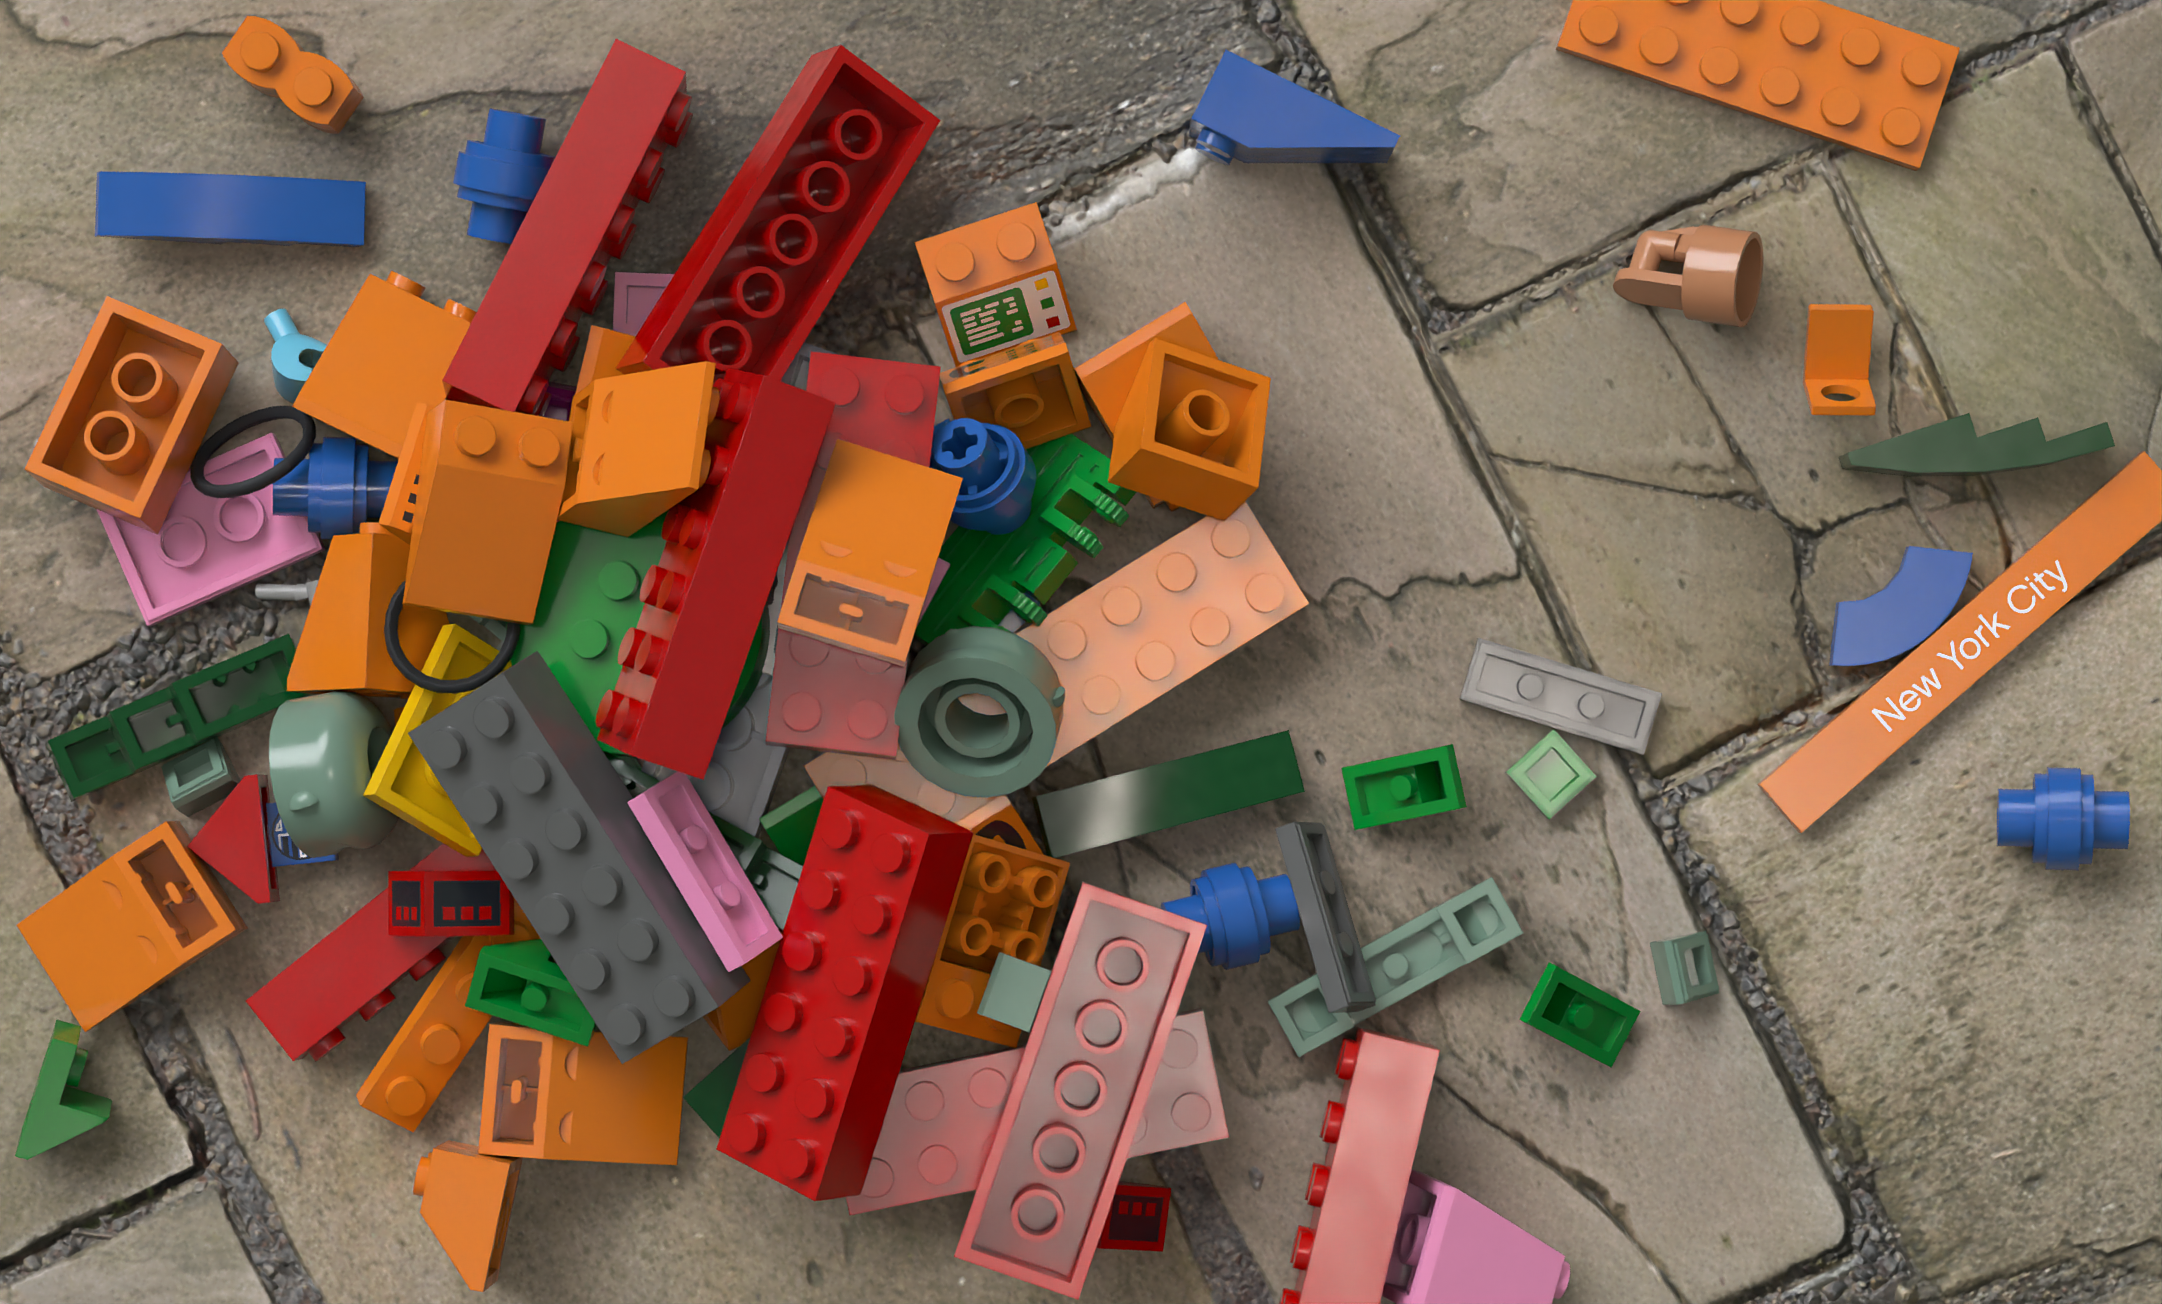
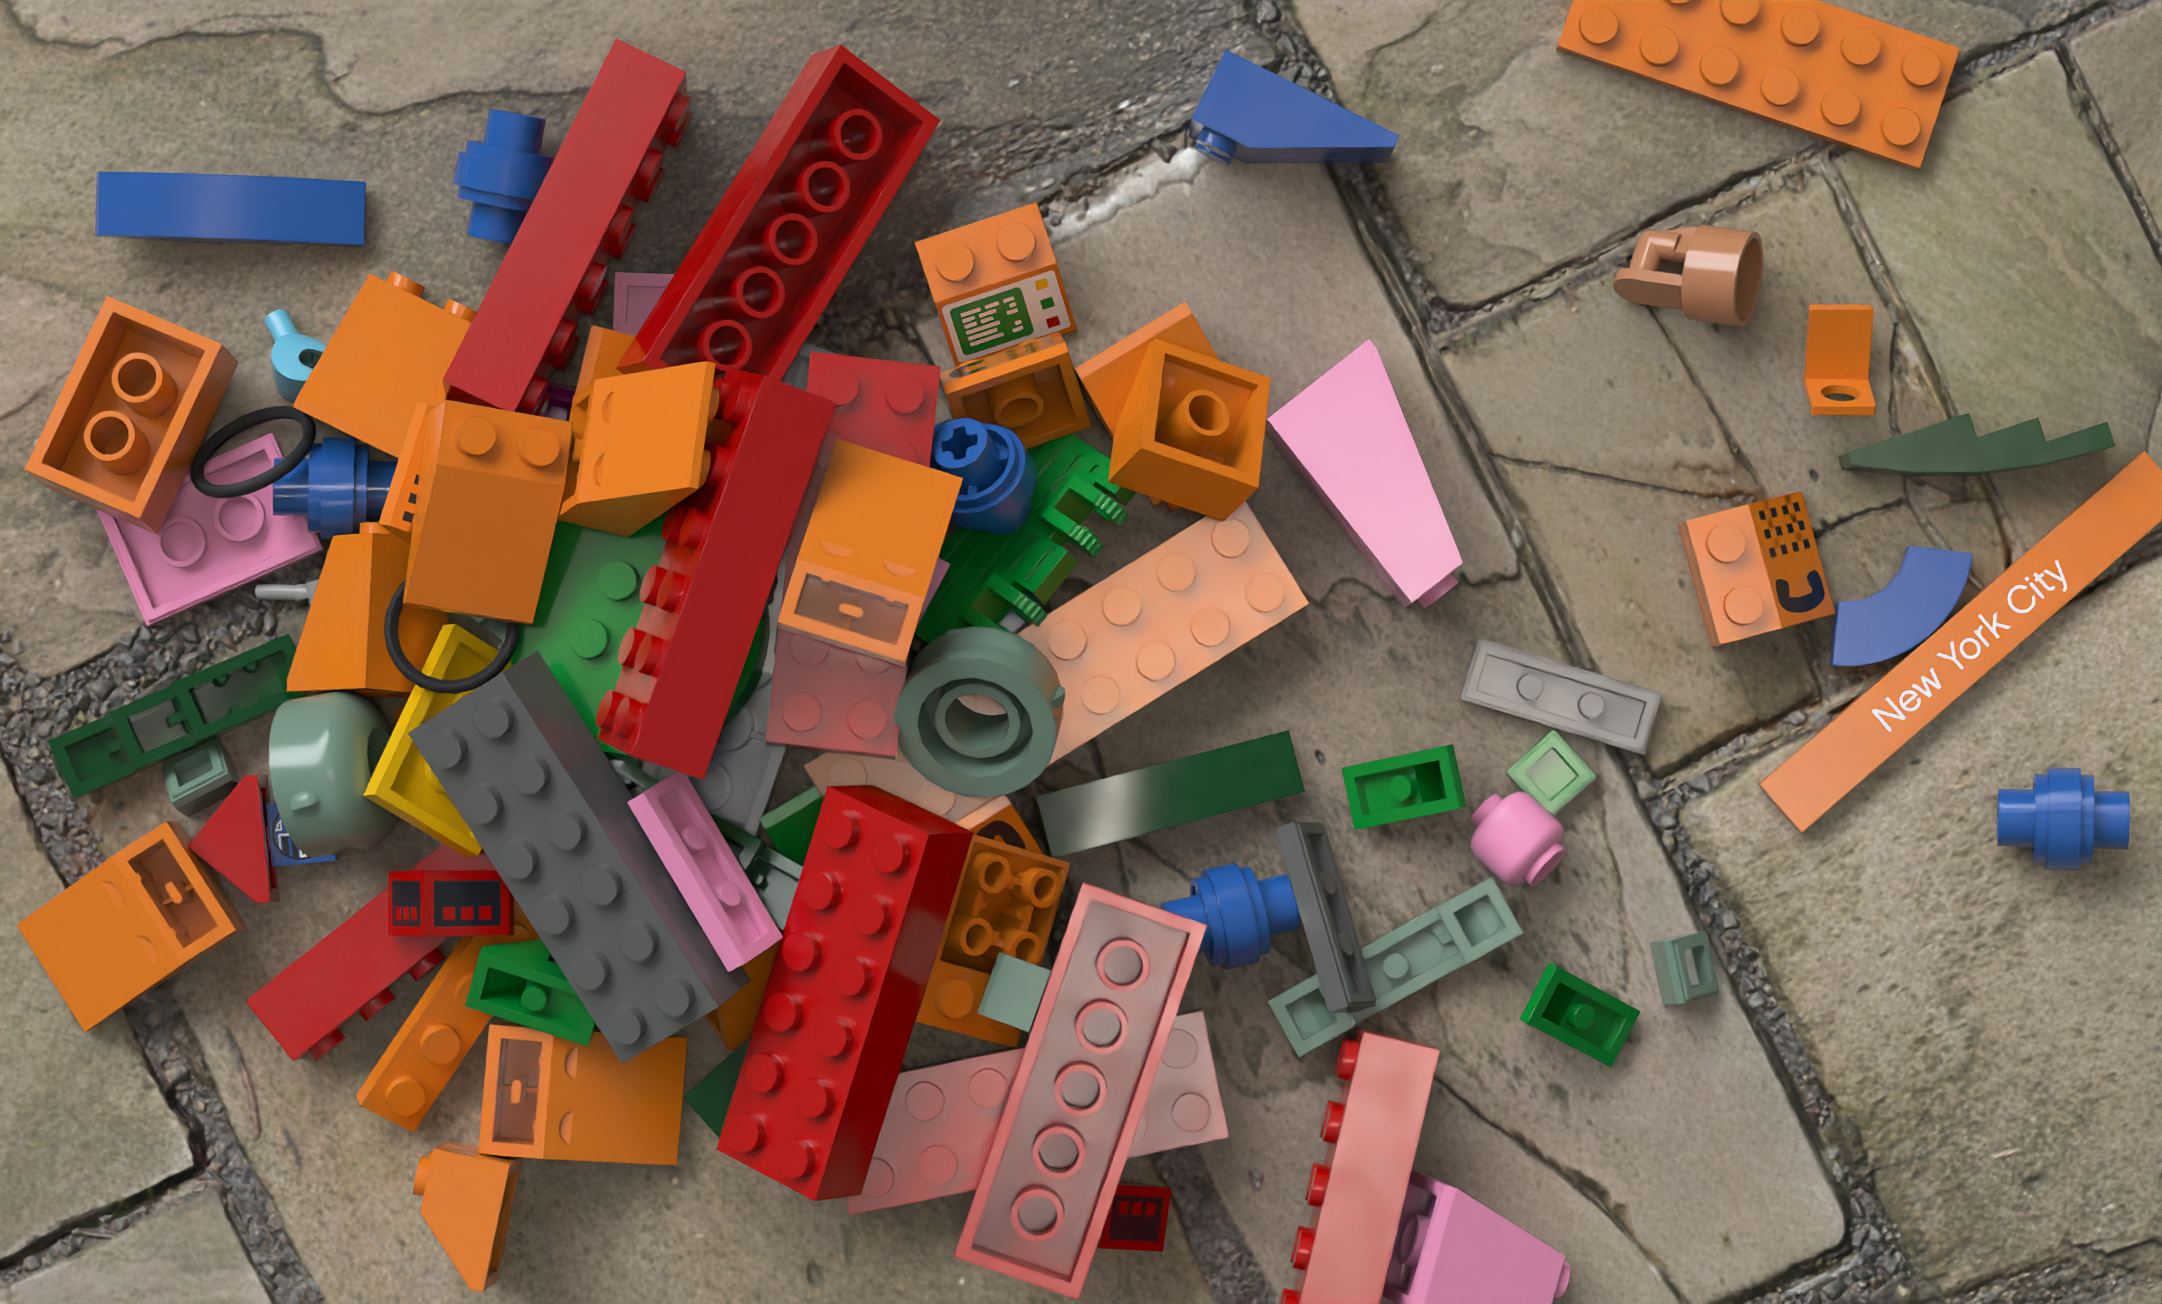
(59, 1110): green slope -> none
(282, 69): orange brick -> none
(1366, 471): none -> bright pink slope
(1517, 838): none -> bright pink head
(1756, 568): none -> orange slope

